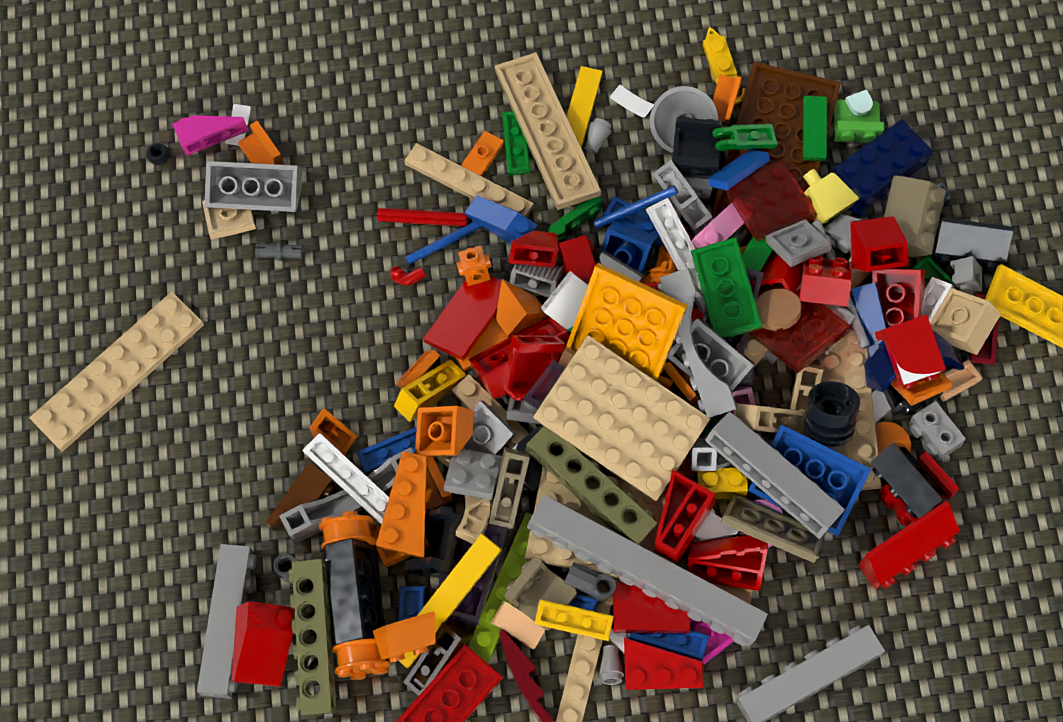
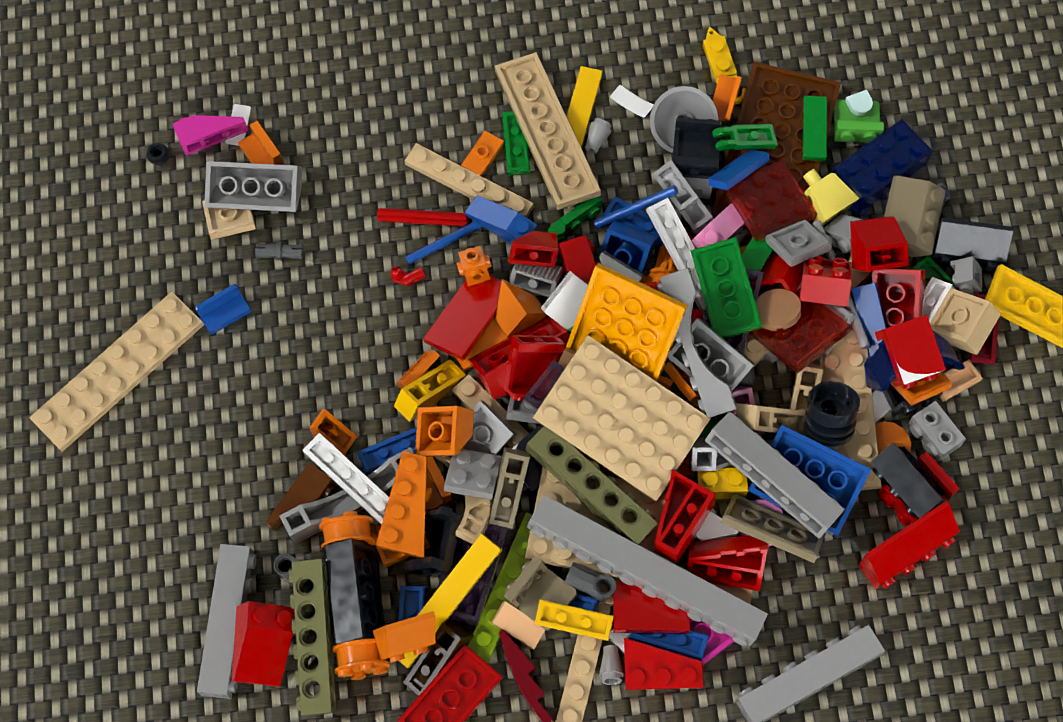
(222, 309): none -> blue panel

